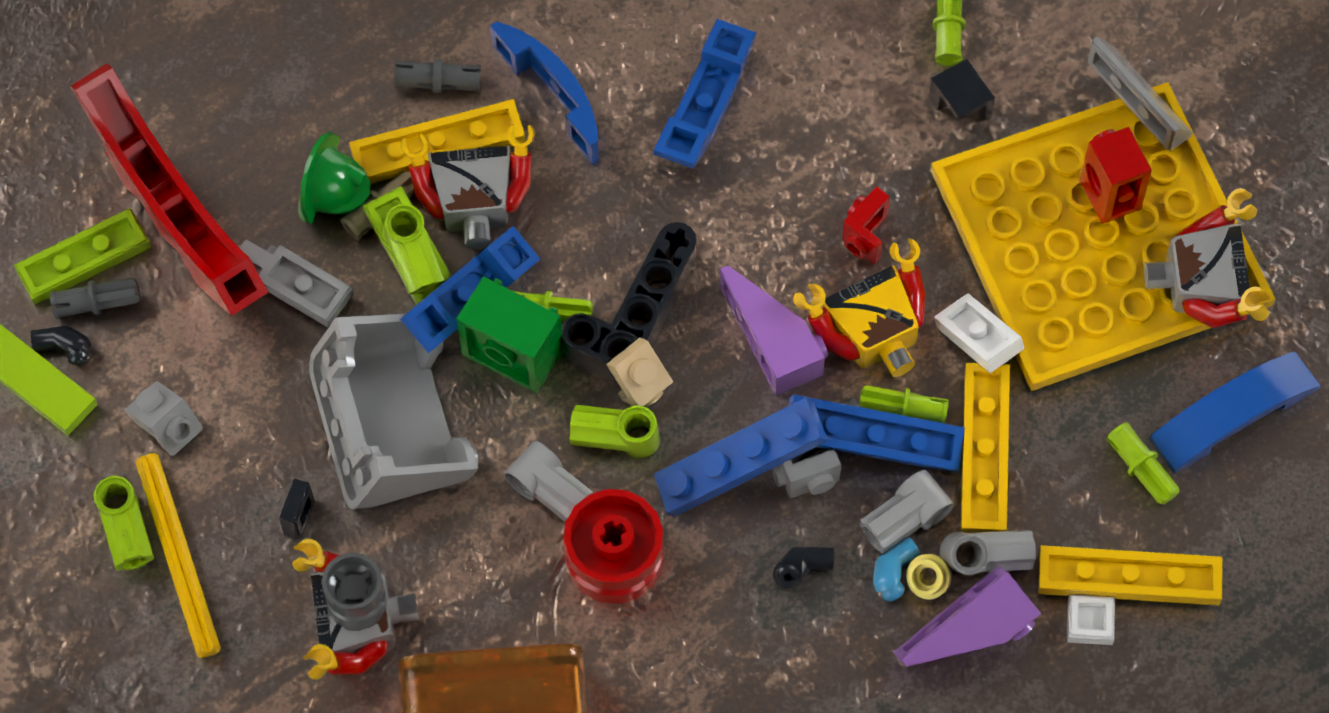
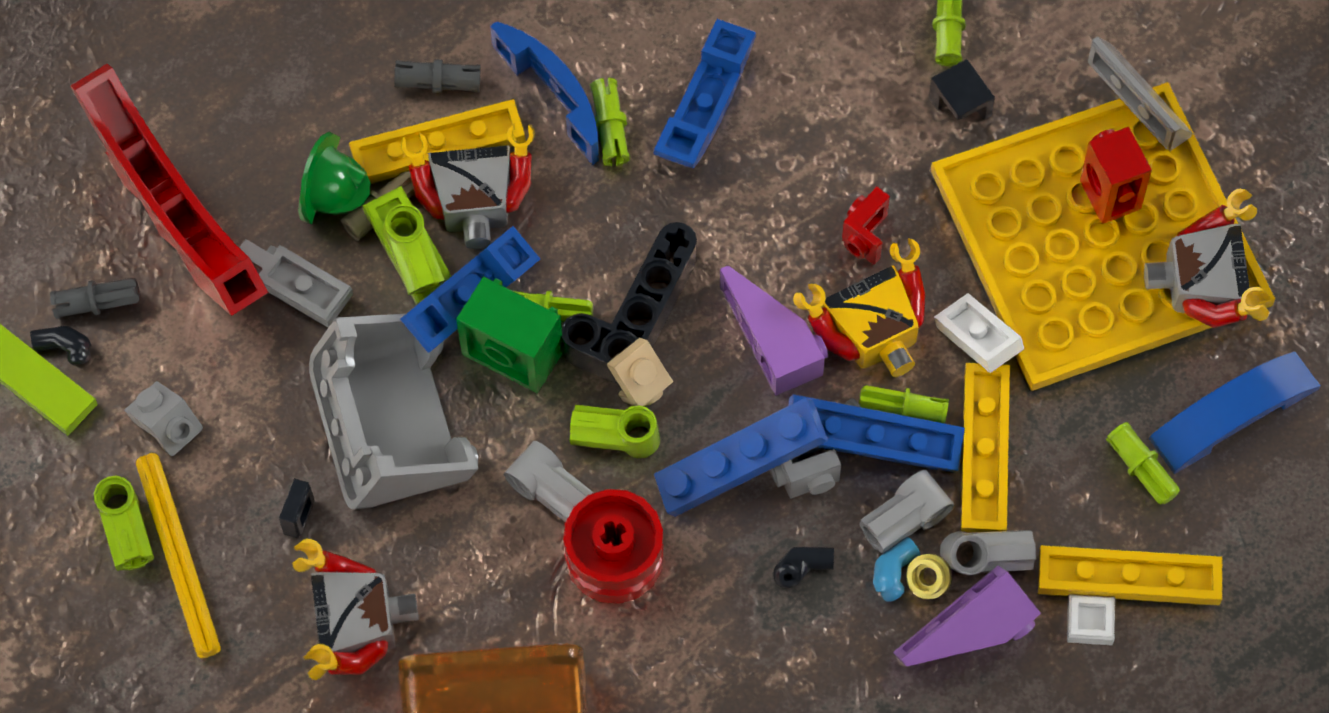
(82, 255): lime tile -> none
(354, 591): dark grey wheel -> none
(610, 122): none -> lime pin

